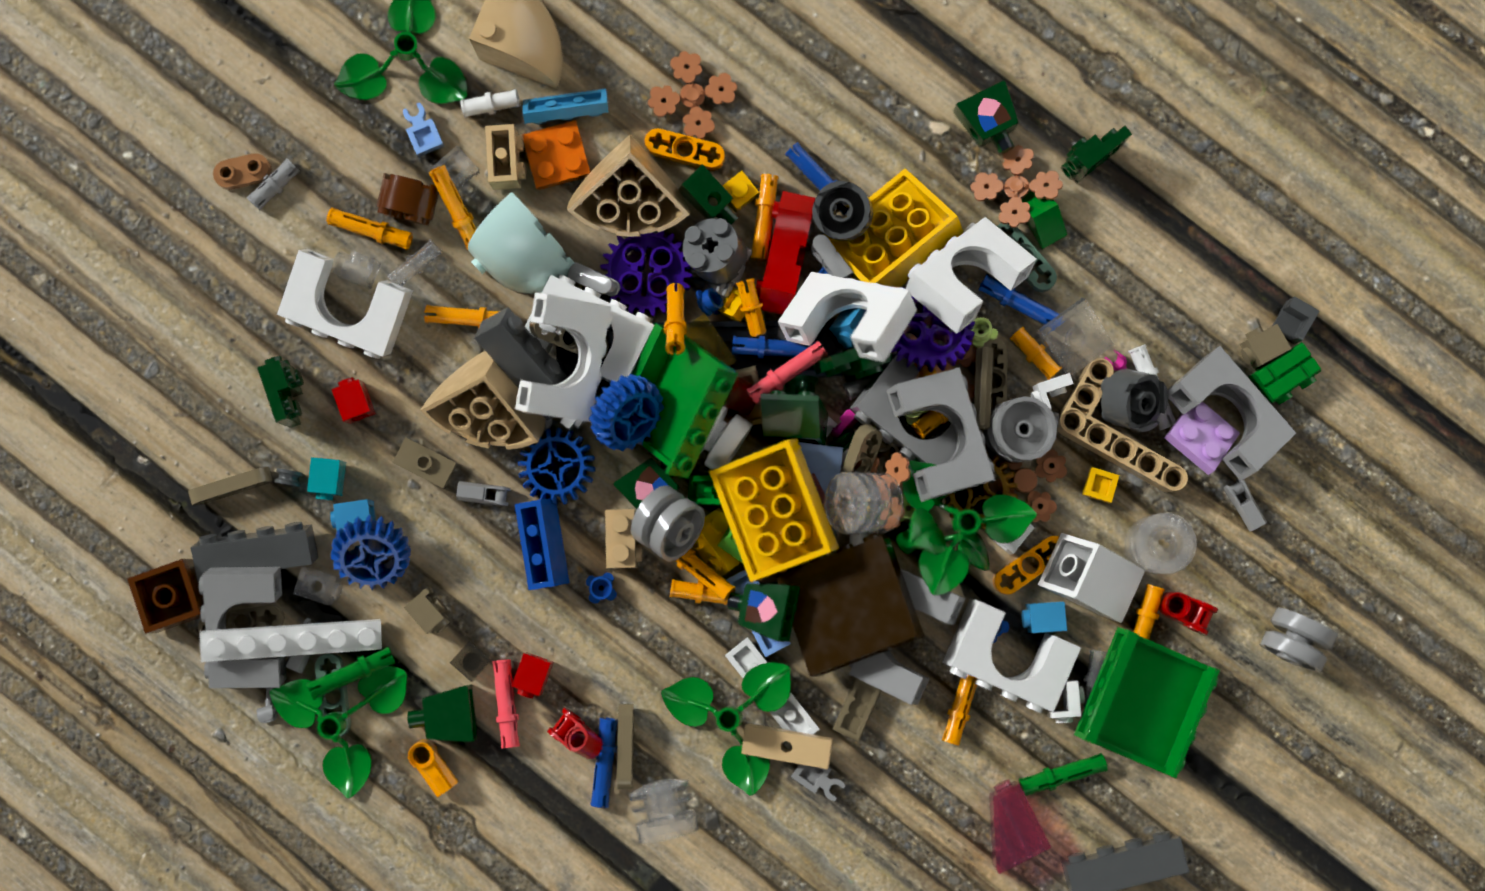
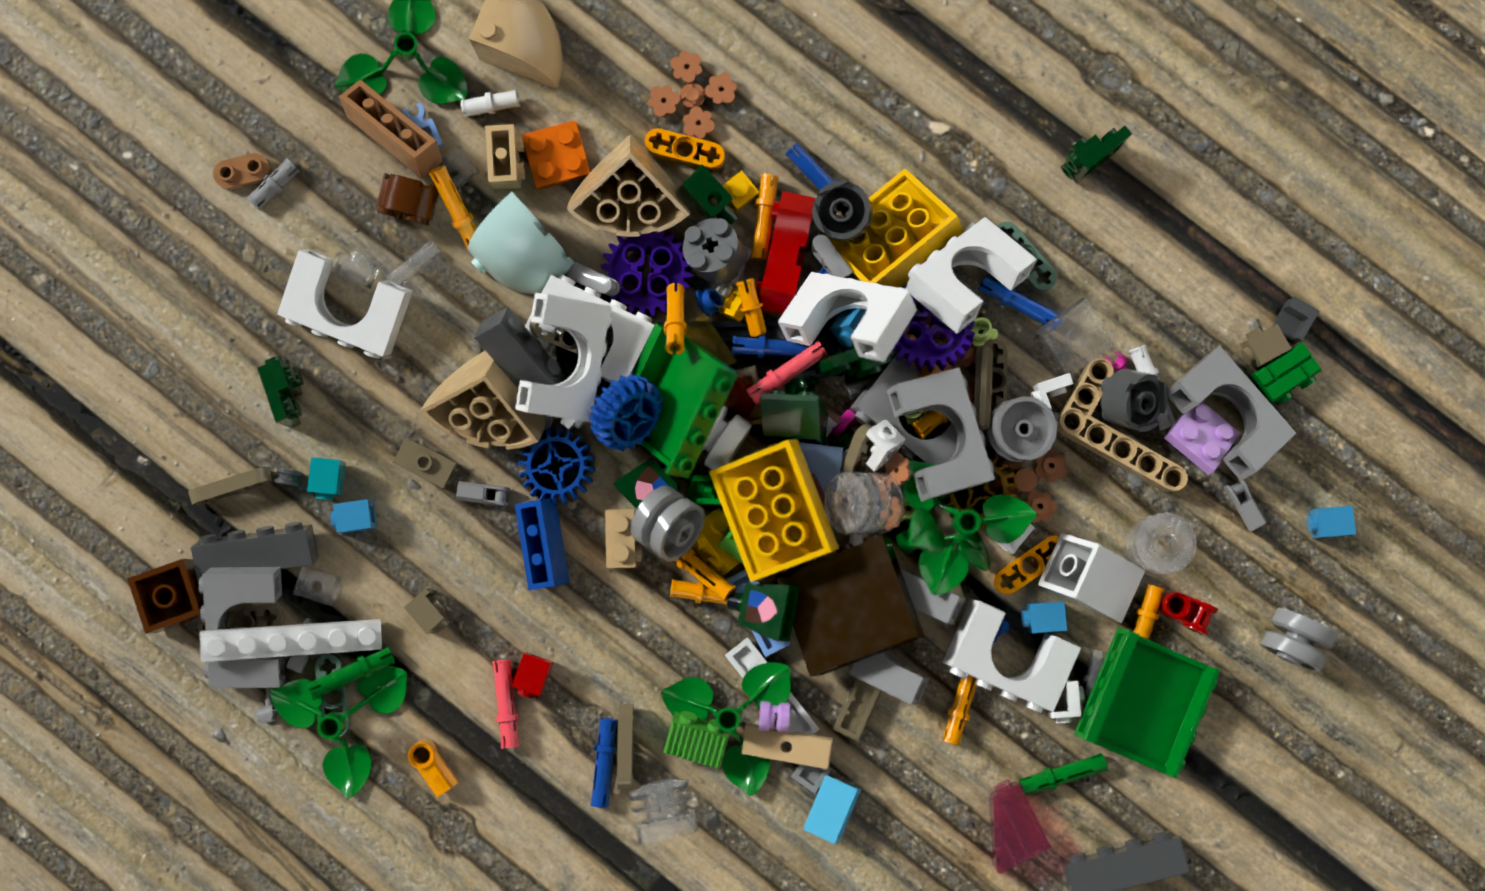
(353, 400): red brick -> none
(365, 560): blue gear -> none
(381, 232): light orange pin -> none
(391, 129): none -> medium nougat brick
(447, 715): dark green torso -> none
(457, 316): light orange pin -> none
(470, 661): clear smoke plate -> none
(565, 106): dark azure plate -> none
(576, 735): red piece -> none
(594, 583): blue plate -> none
(696, 739): none -> bright green brick
(767, 714): none -> lavender wheel
(832, 809): none -> medium azure panel
(886, 441): none -> white bracket
(989, 117): dark green torso -> none
(1016, 186): nougat plant -> none
(1035, 353): light orange pin -> none
(1045, 220): green slope -> none
(1100, 485): yellow plate -> none
(1331, 522): none -> dark azure brick

